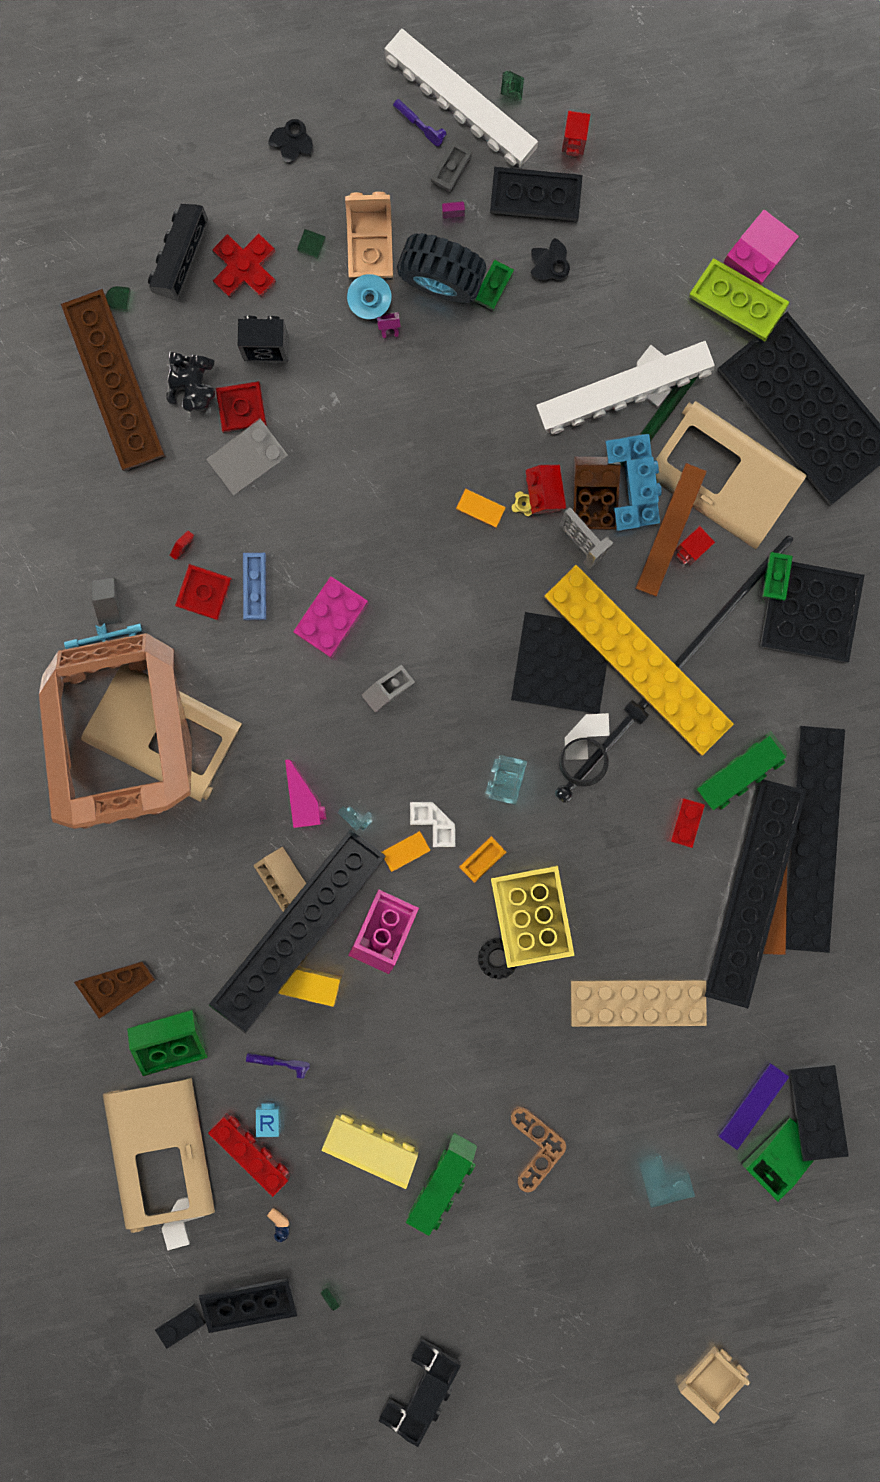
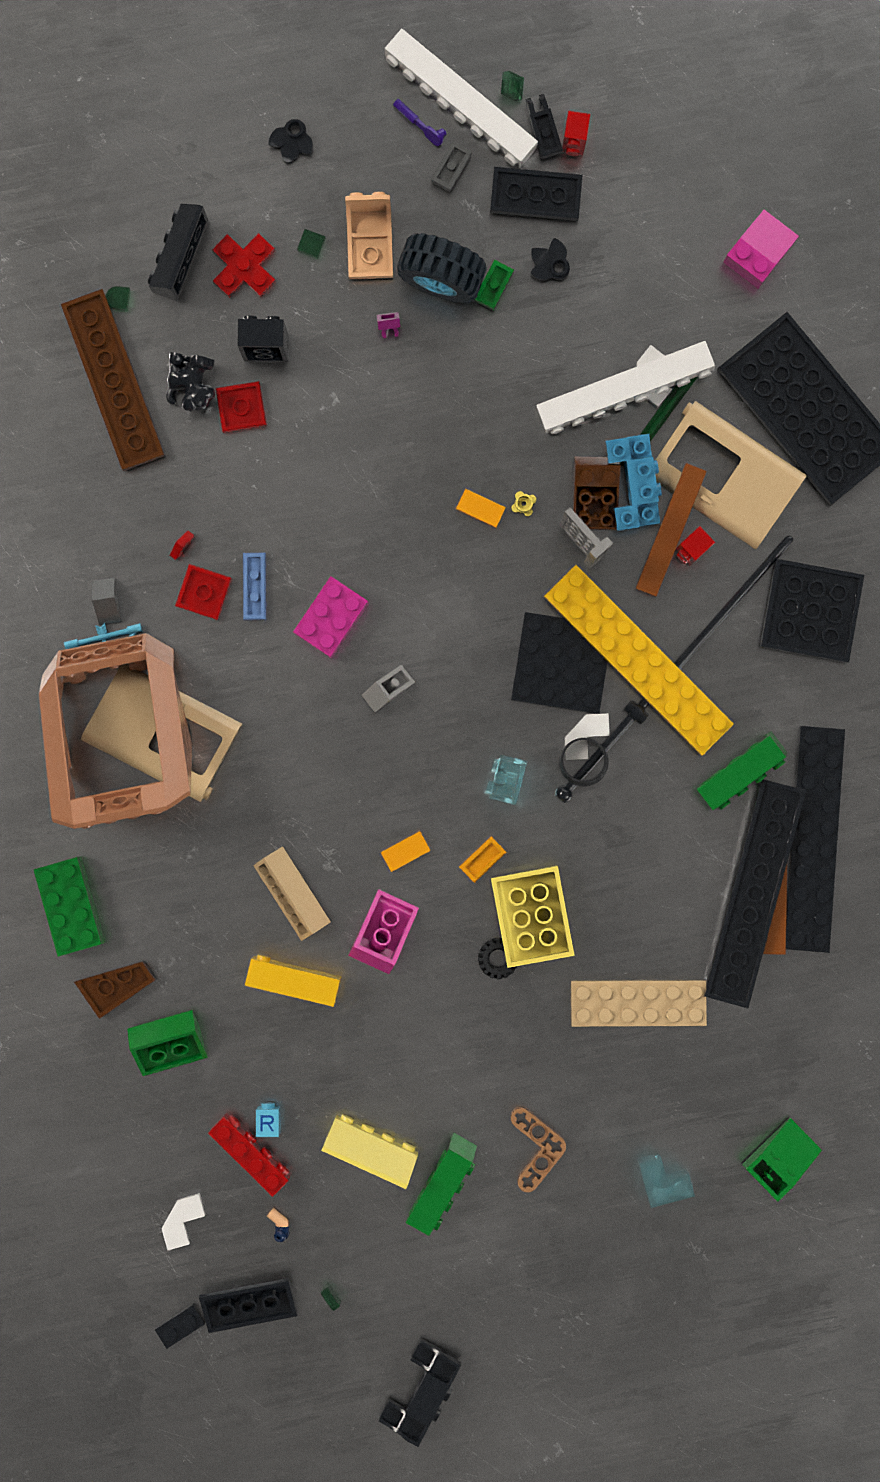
(69, 906): none -> green brick
(152, 1121): tan piece -> none
(247, 456): light grey slope -> none
(297, 931): black plate -> none
(300, 1066): dark purple piece -> none
(304, 803): dark pink slope -> none
(351, 815): clear light blue bracket -> none
(364, 286): medium azure dish -> none
(429, 814): white tile -> none
(453, 209): magenta tile -> none
(544, 128): none -> black hinge
(545, 489): red brick -> none
(686, 822): red brick -> none
(713, 1383): tan panel -> none
(739, 299): lime plate -> none
(753, 1106): dark purple tile -> none
(777, 576): green plate -> none
(818, 1113): black plate -> none

